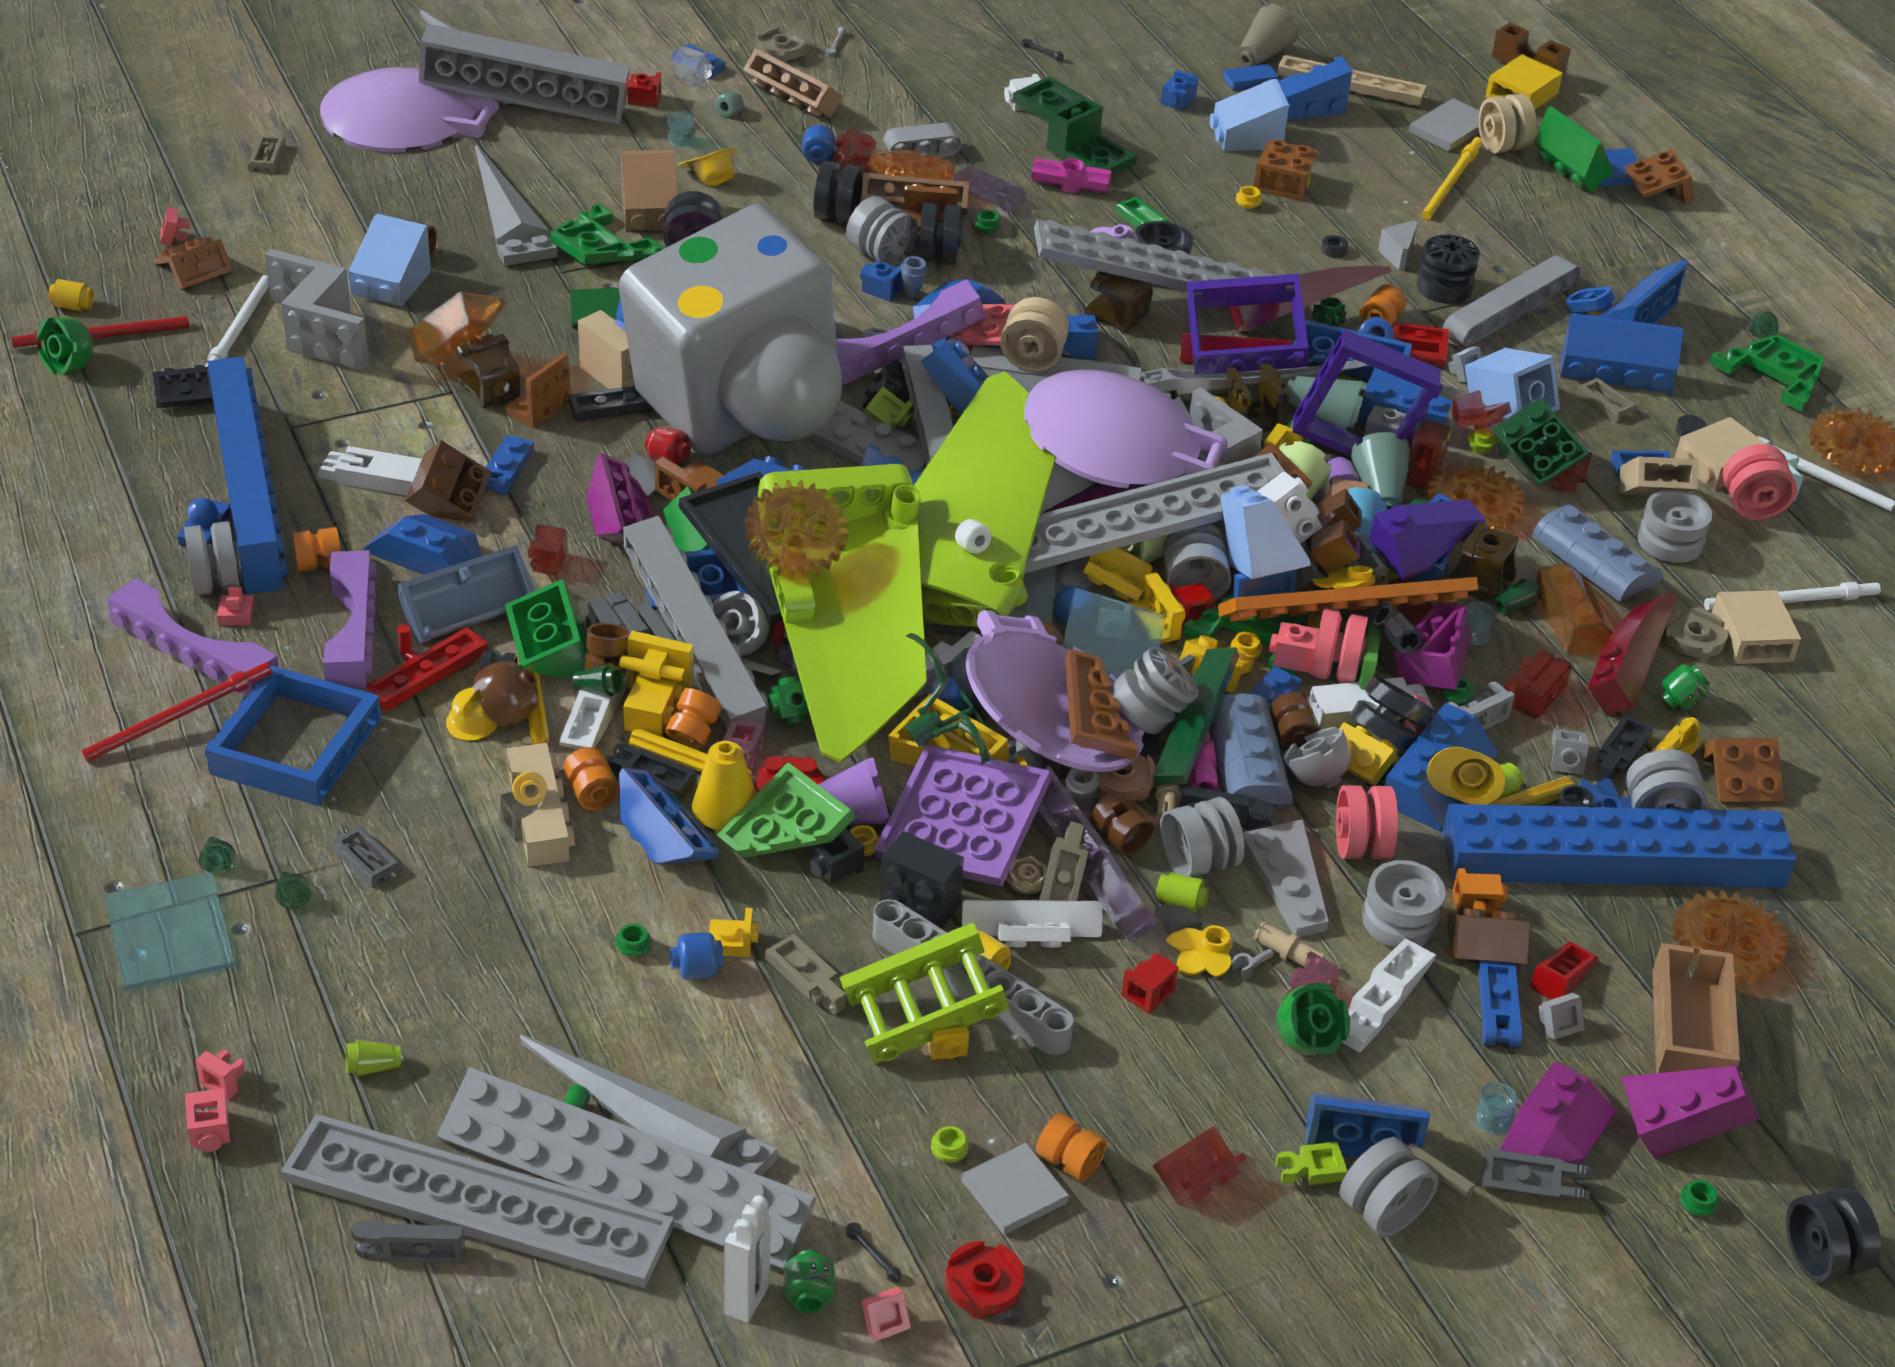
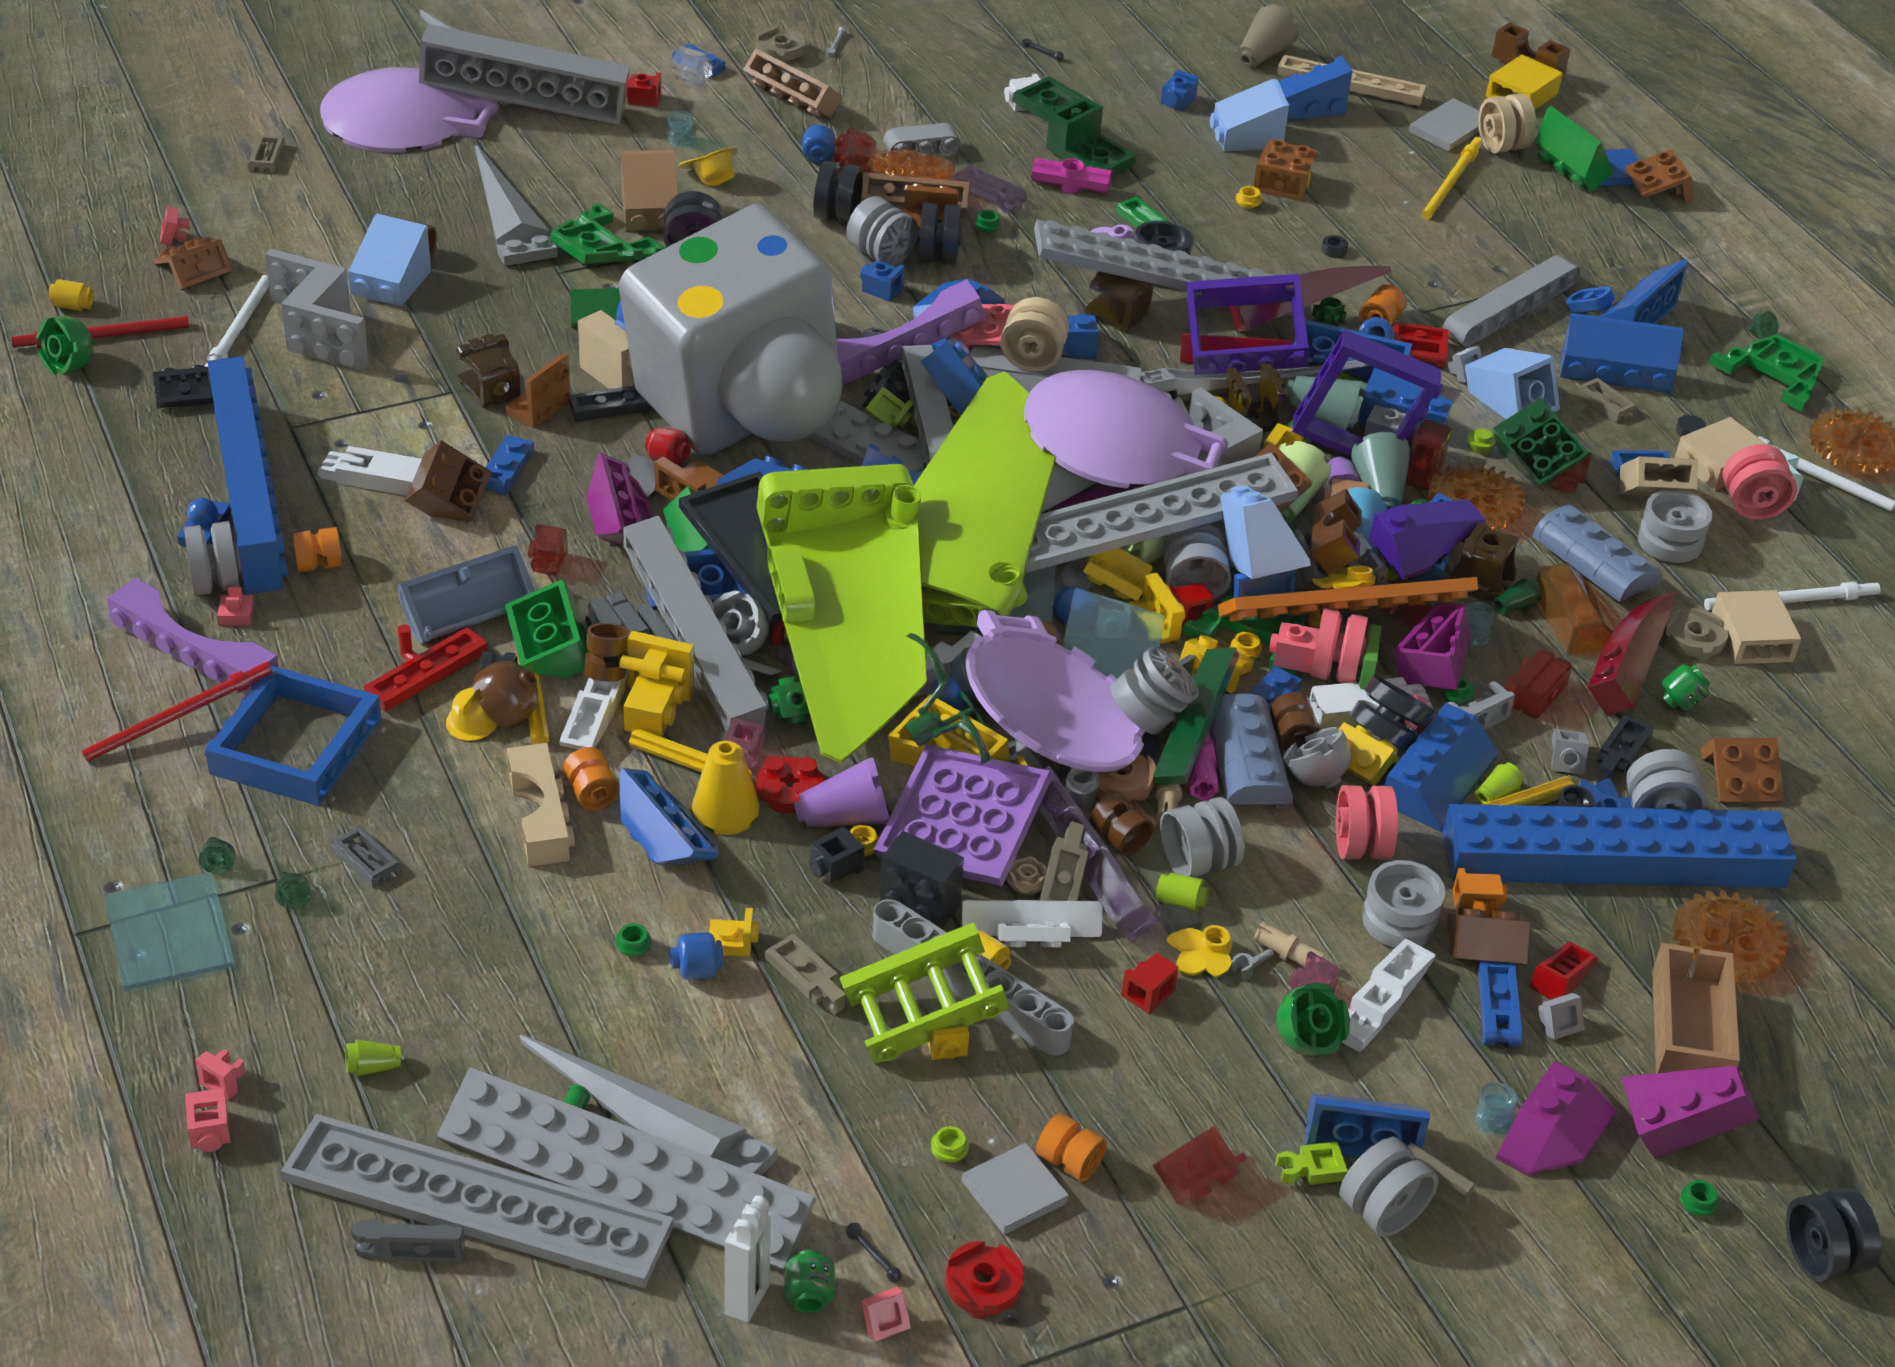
(350, 652): medium lavender arch -> none
(424, 544): blue wedge -> none
(453, 325): clear orange slope -> none
(512, 813): clear smoke tile -> none
(524, 780): yellow plate -> none
(600, 680): dark green cone -> none
(672, 776): black hinge -> none
(694, 715): orange wheel -> none
(729, 104): sand green piece -> none
(786, 816): bright green plate -> none
(815, 548): clear orange gear -> none
(913, 276): sand blue cone -> none
(973, 536): white piece -> none
(1093, 709): dark orange wing -> none
(1249, 76): blue tile -> none
(1251, 813): black hinge -> none
(1289, 874): light grey wing -> none
(1293, 505): white brick -> none
(1396, 627): black piece -> none
(1397, 243): light grey slope -> none
(1448, 269): black wheel -> none
(1466, 775): yellow piece -> none
(1469, 411): clear red bracket -> none
(1532, 1175): dark grey hinge -> none
(1683, 737): yellow hinge -> none

